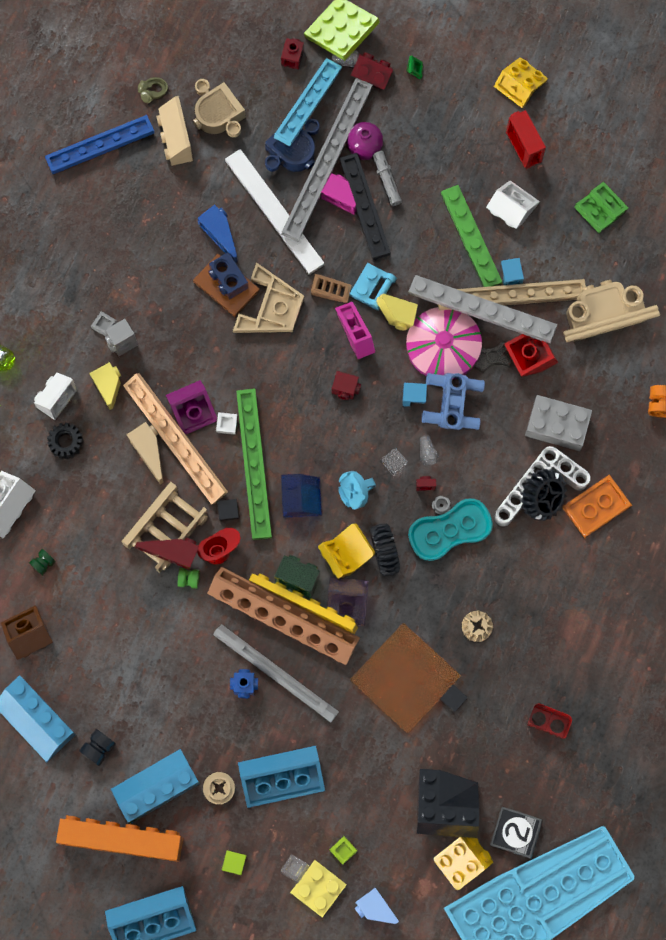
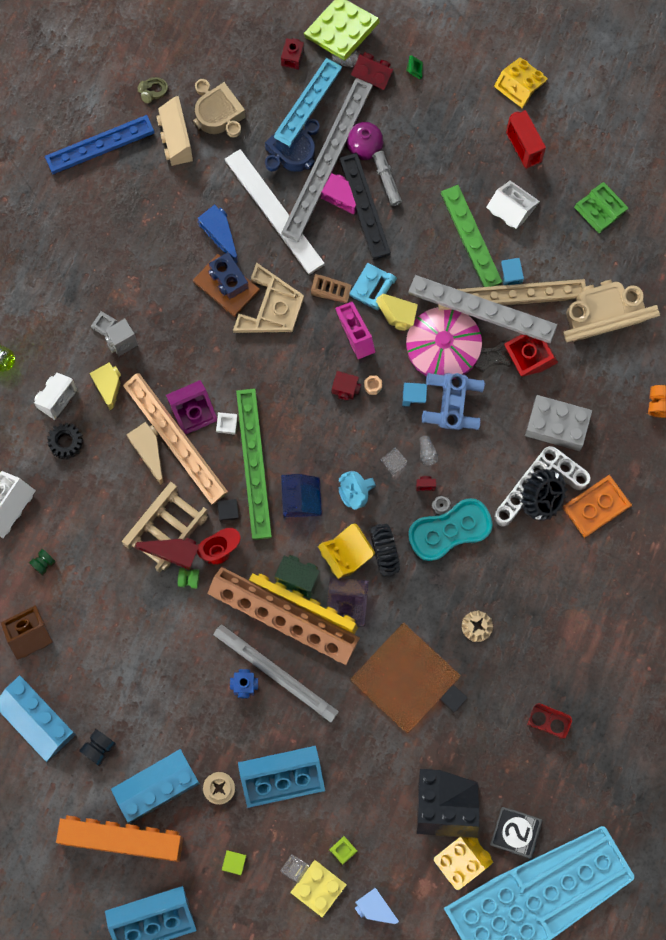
(373, 385): none -> light nougat tile

